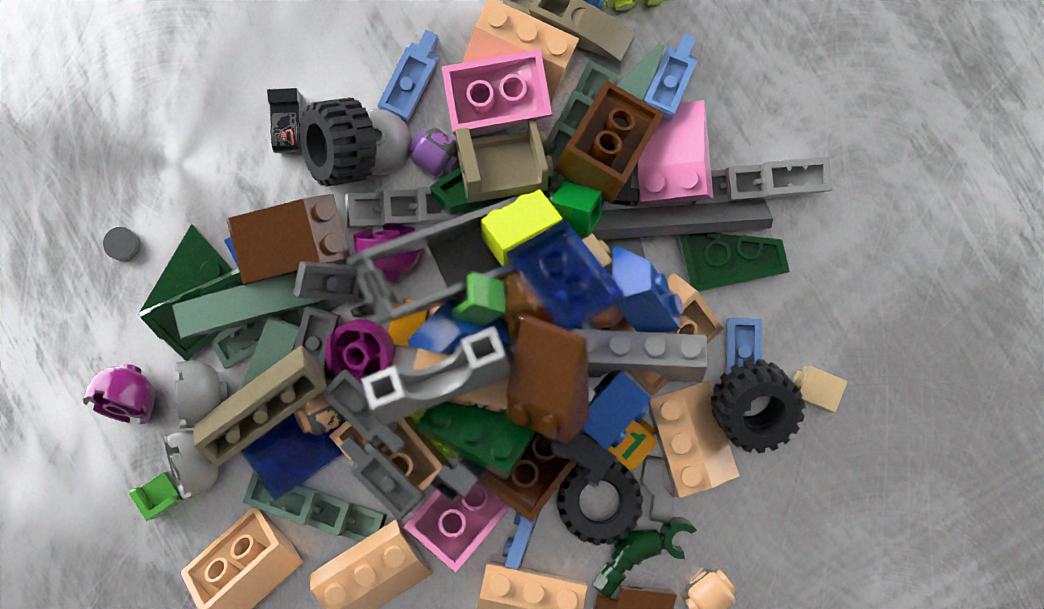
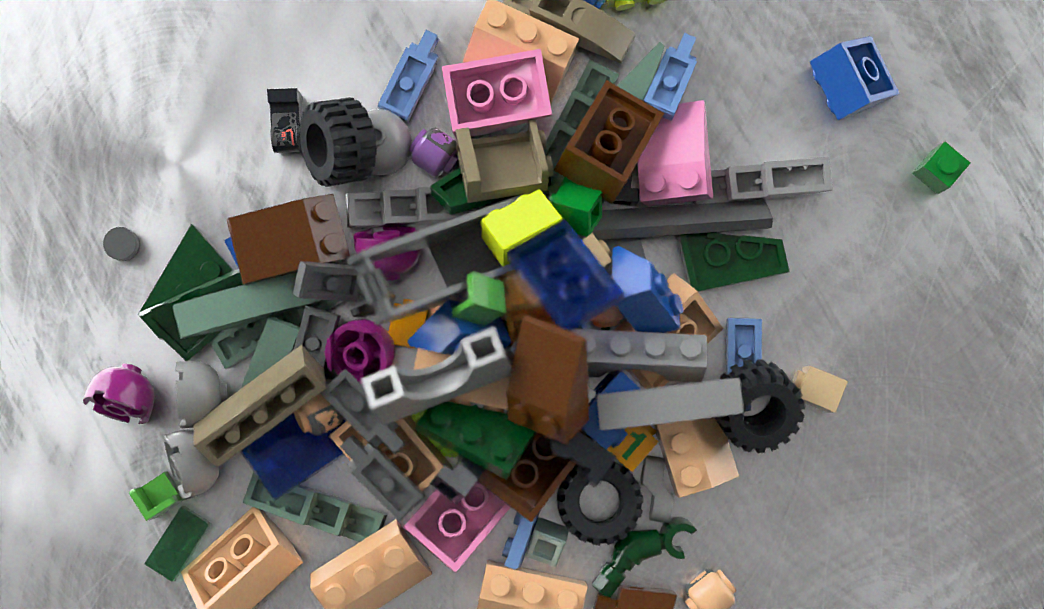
(178, 543): none -> clear green plate
(547, 542): none -> light aqua slope
(670, 403): none -> light grey slope
(853, 77): none -> blue slope
(941, 168): none -> green brick

